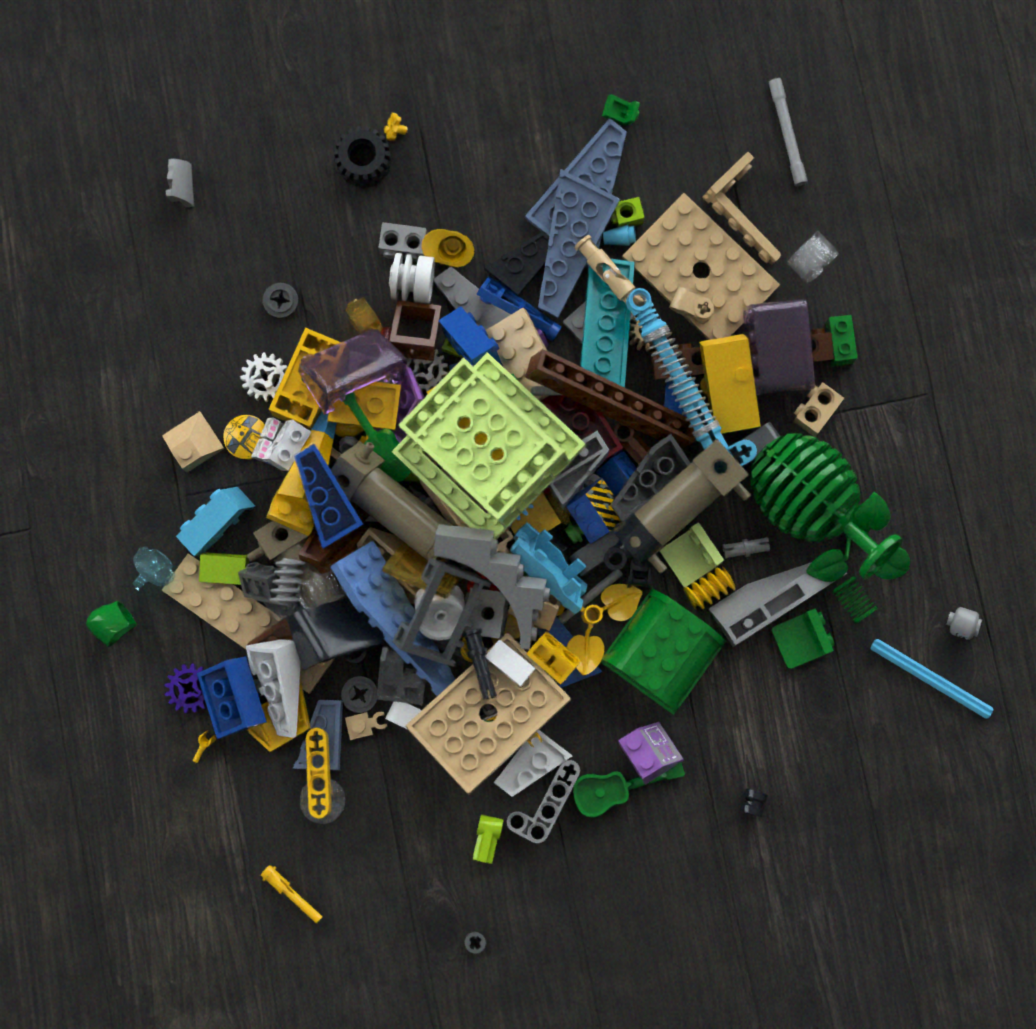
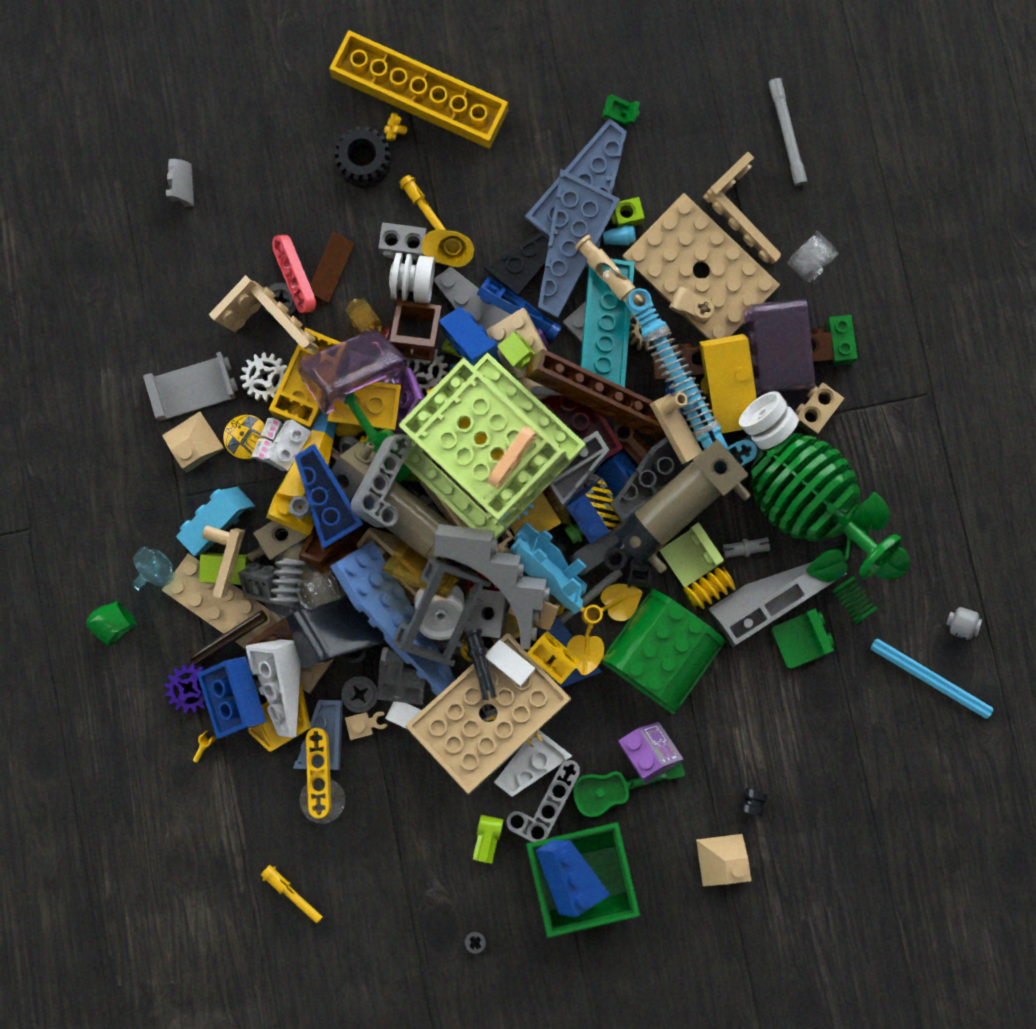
(191, 388): none -> light grey panel
(229, 637): none -> dark brown axle
(233, 543): none -> tan piece
(247, 299): none -> tan bracket
(293, 273): none -> coral beam
(293, 507): none -> light grey plate
(331, 267): none -> reddish brown slope
(384, 478): none -> light grey beam
(416, 195): none -> yellow pin
(419, 89): none -> yellow brick
(511, 457): none -> light nougat beam
(516, 351): none -> lime brick
(570, 878): none -> blue wedge
(606, 856): none -> green container
(675, 427): none -> tan piece
(723, 860): none -> tan slope
(768, 420): none -> white wheel

